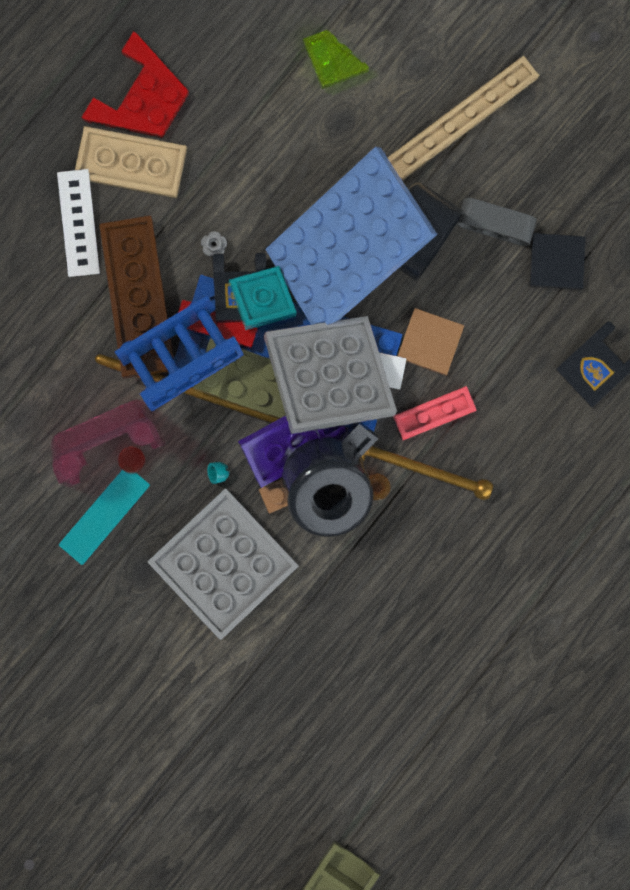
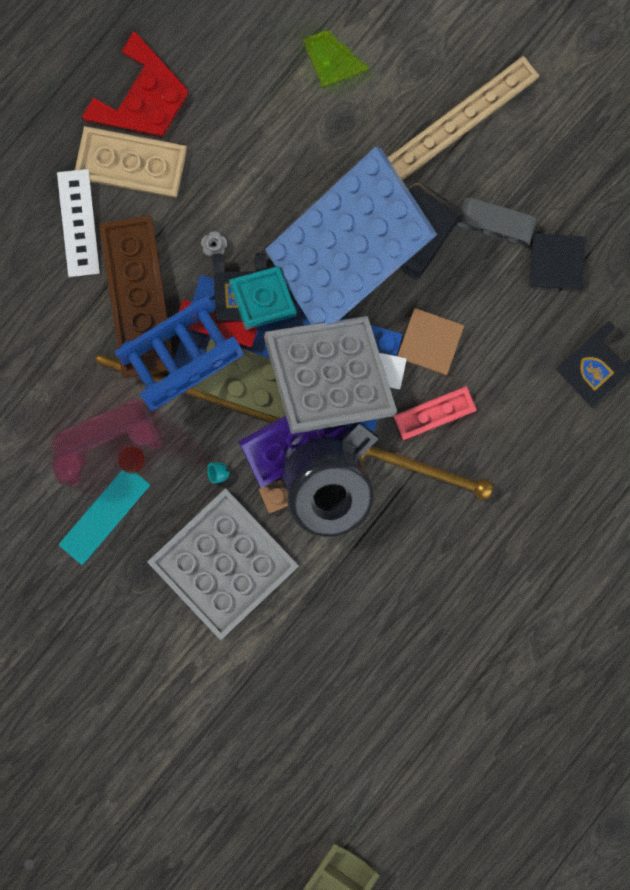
(385, 486): clear orange plate -> none

